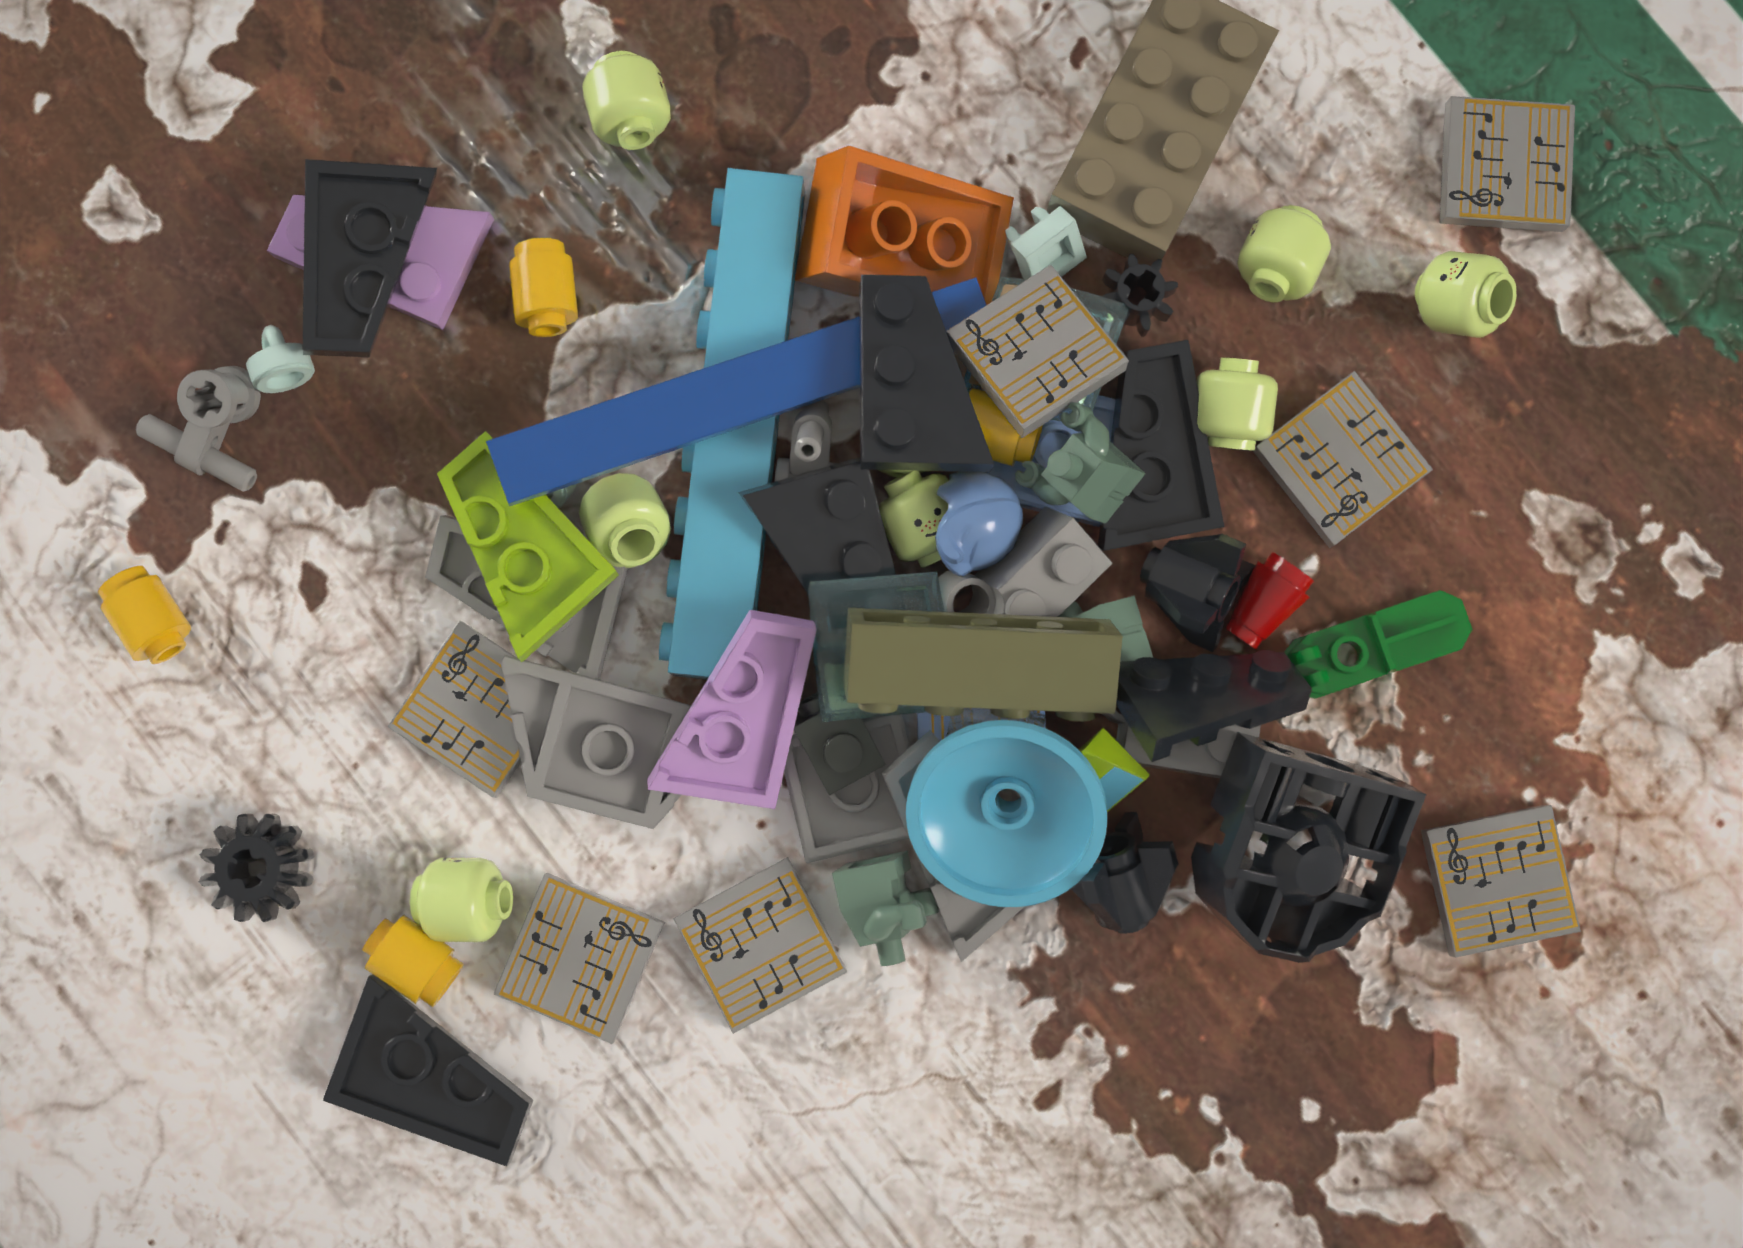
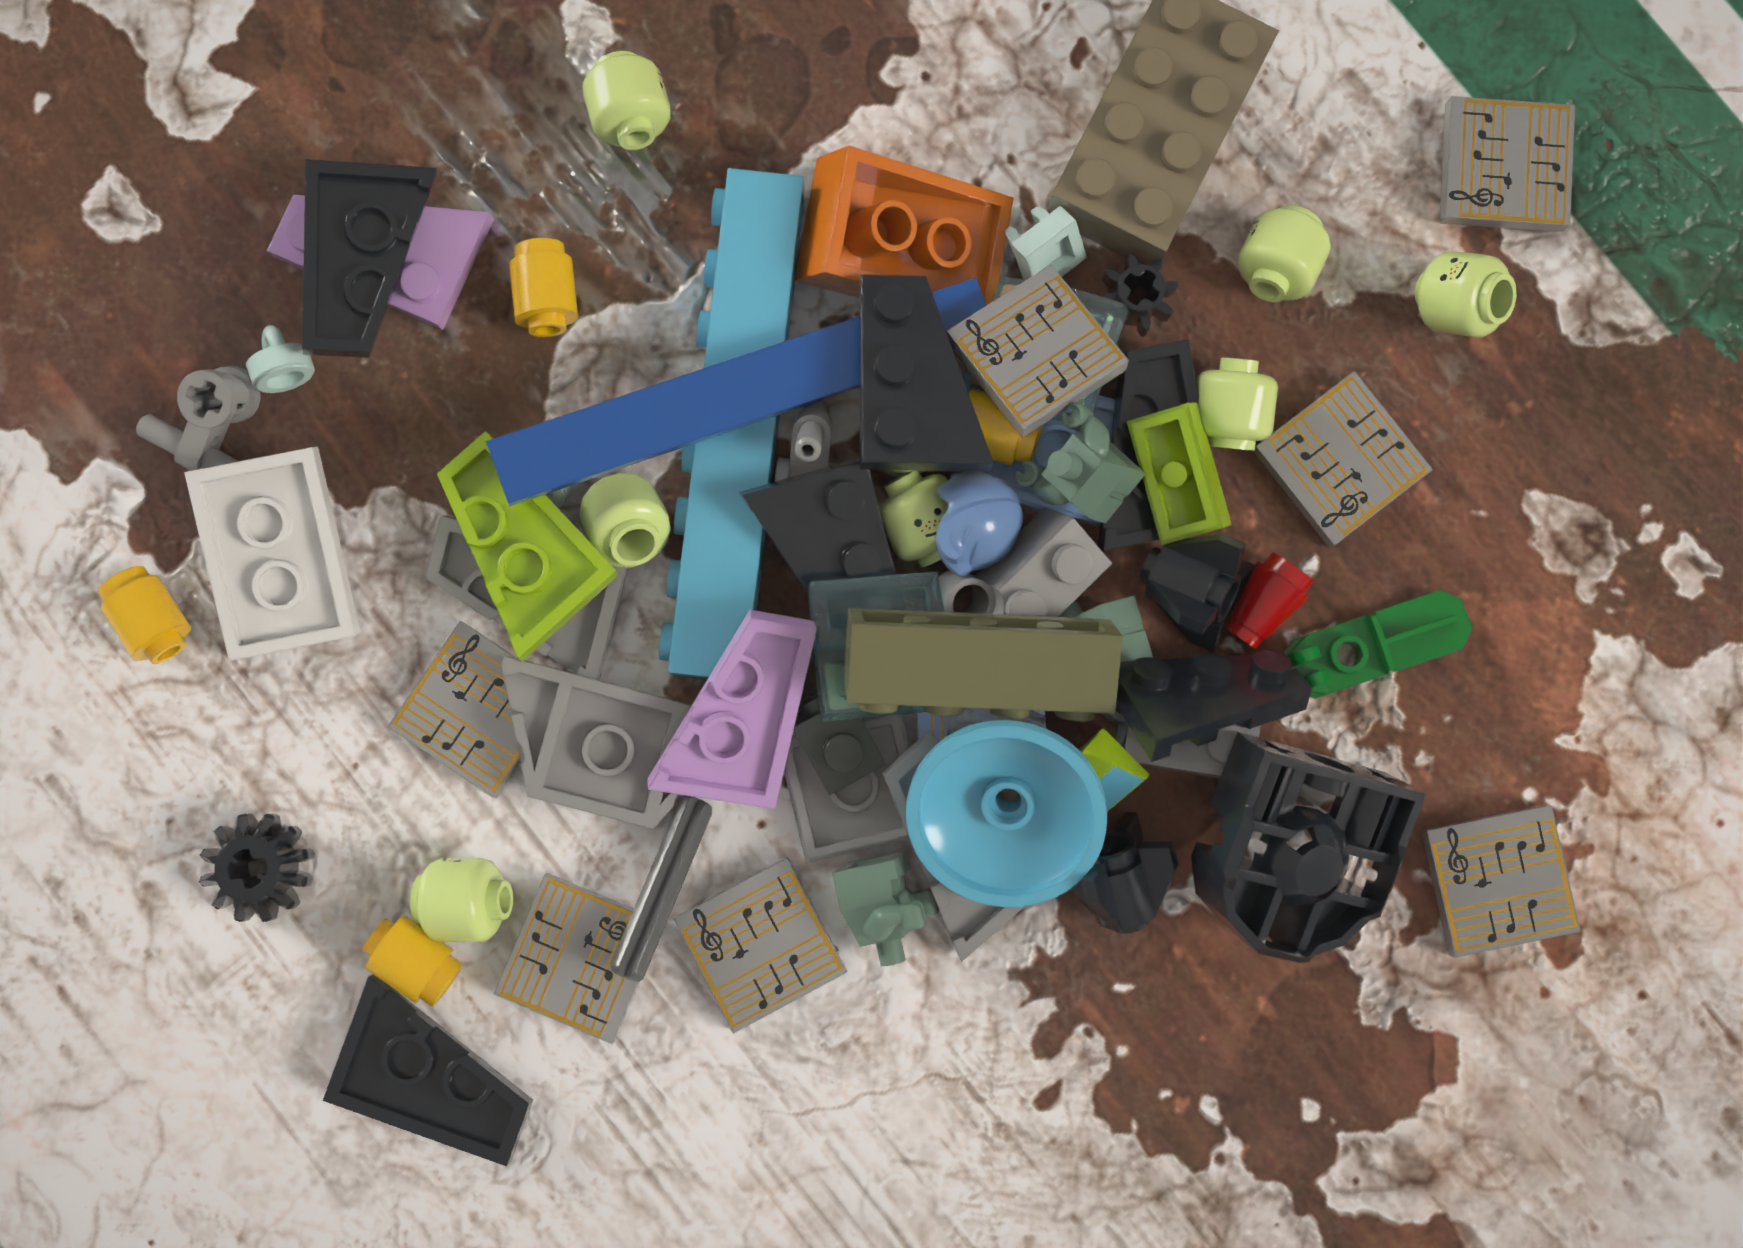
(272, 553): none -> white plate
(661, 888): none -> dark grey axle
(1179, 473): none -> lime slope

